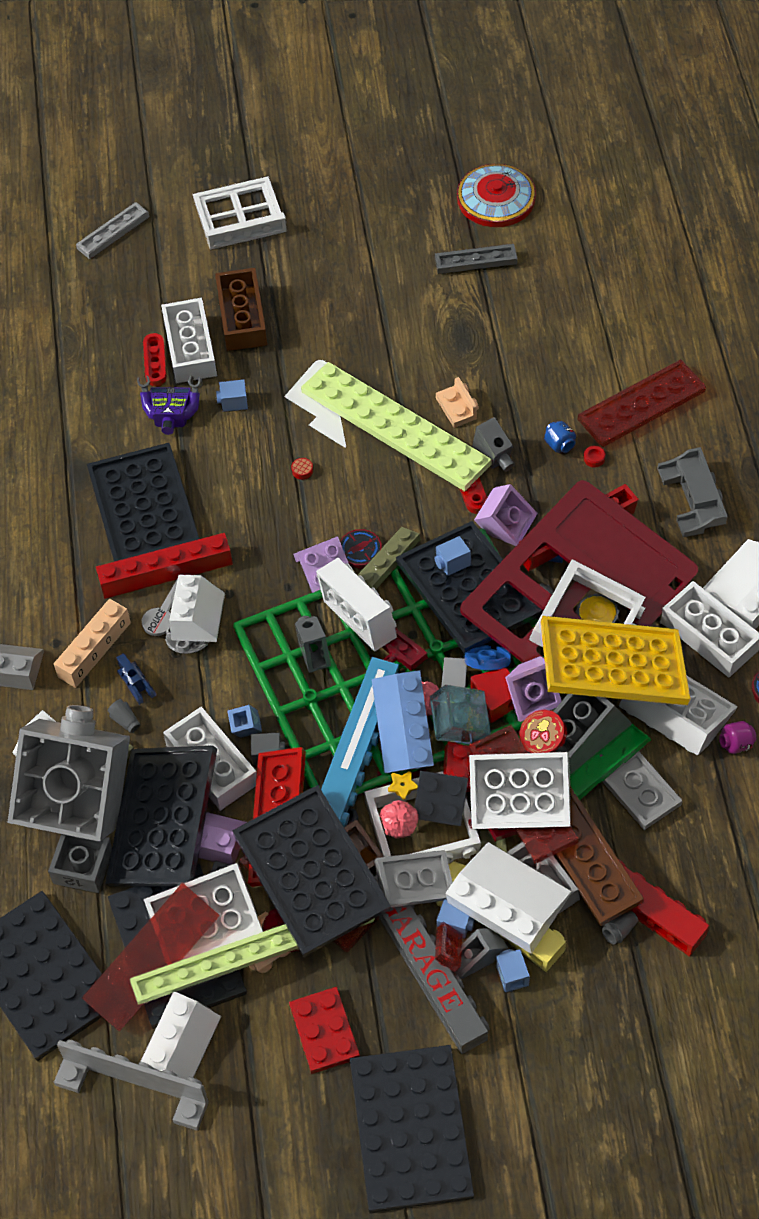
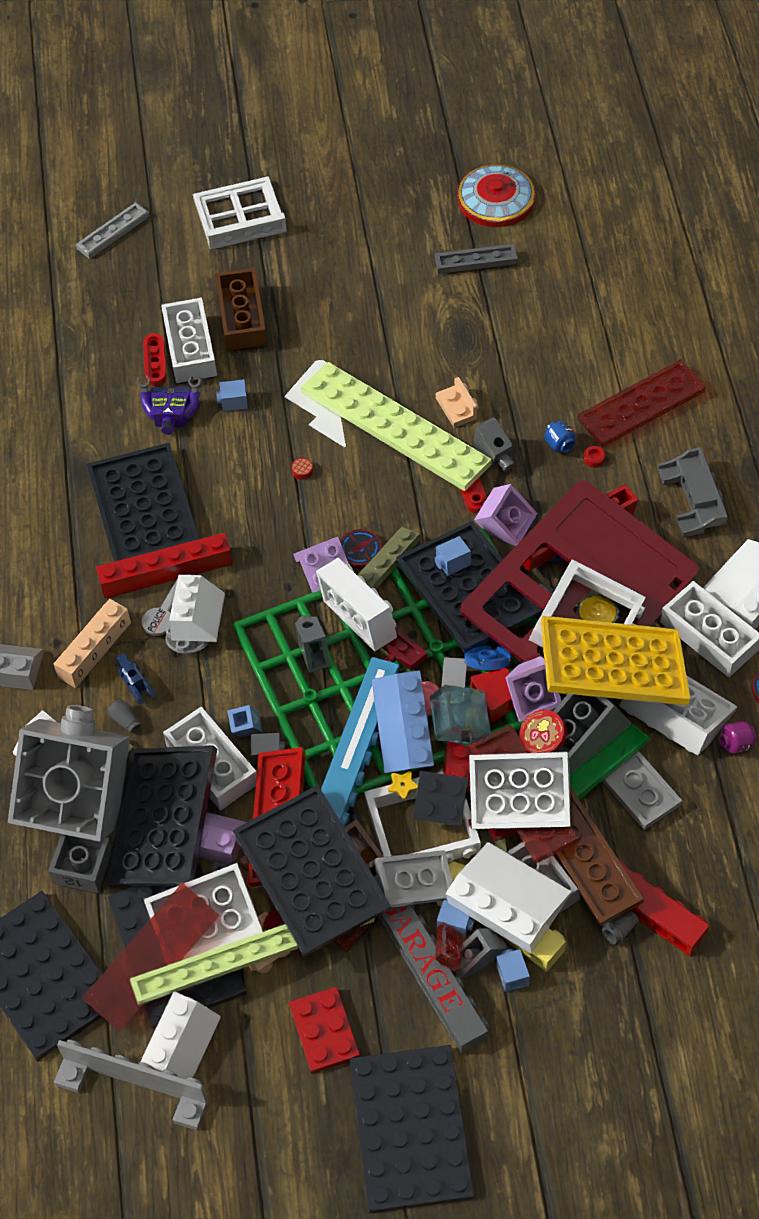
(399, 819): coral piece -> none

